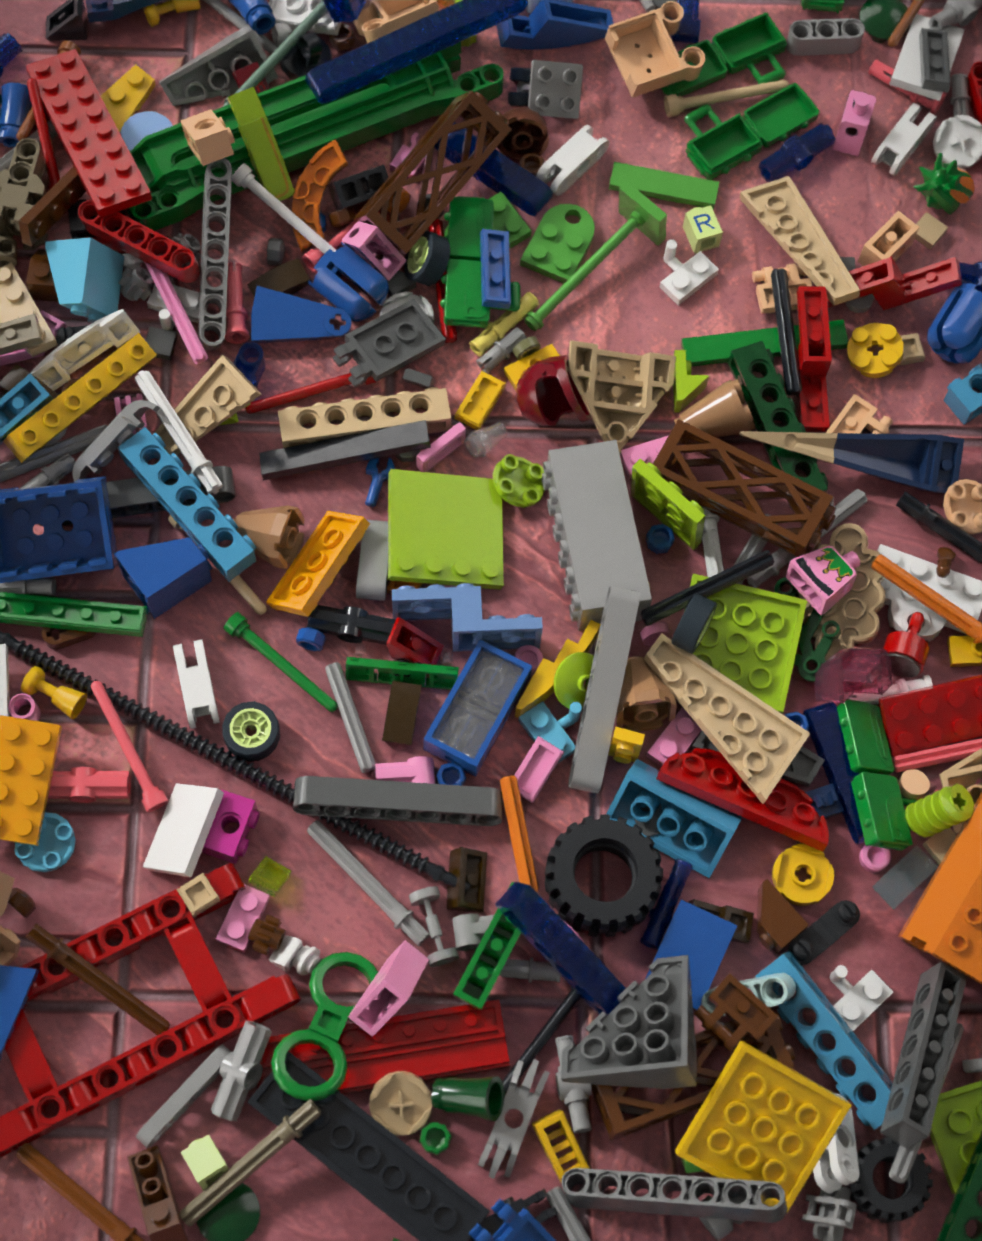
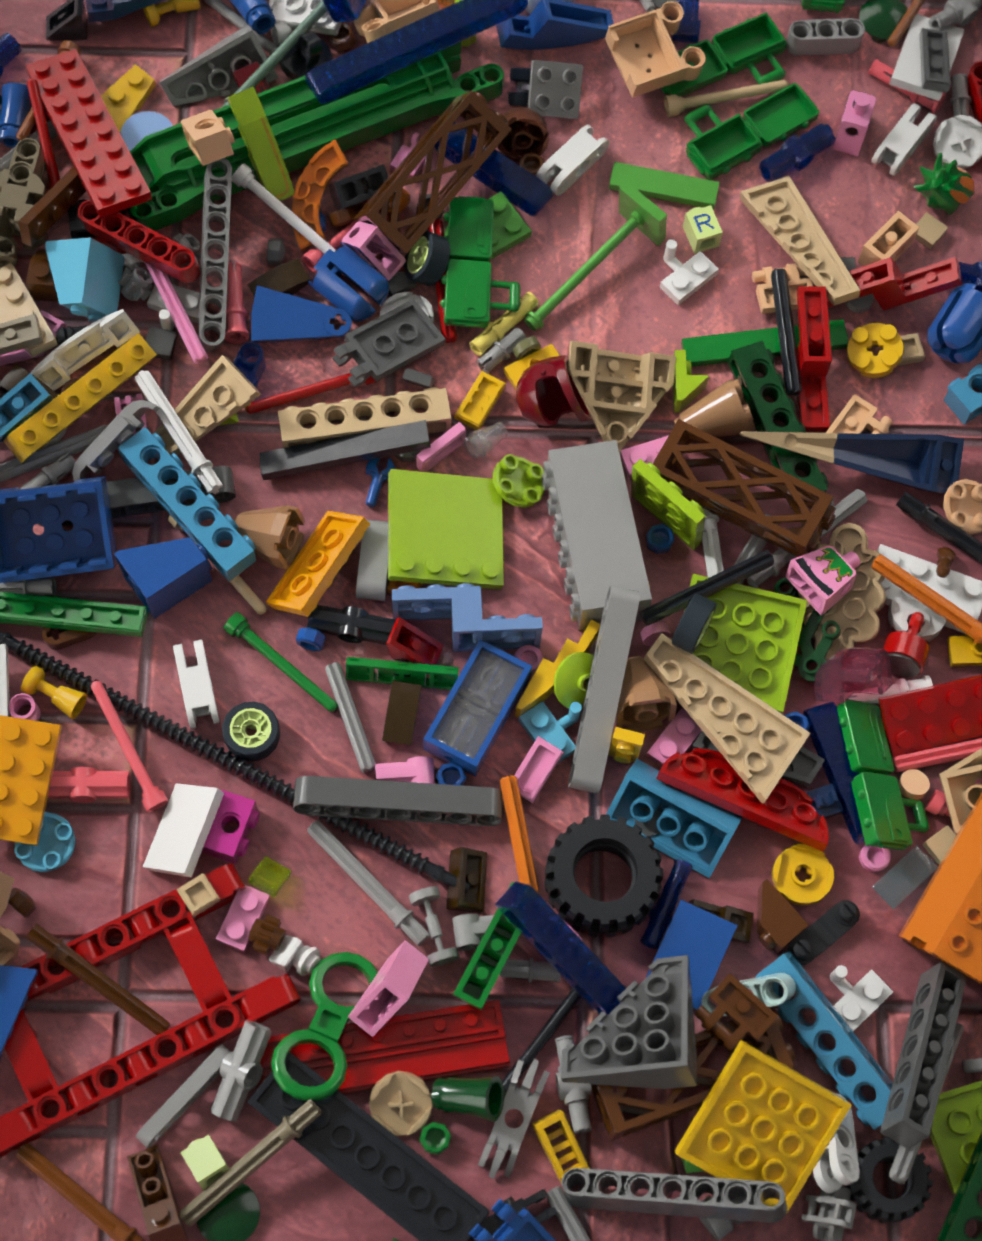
(495, 268): blue tile -> none
(559, 245): bright green plate -> none
(940, 810): lime piece -> none

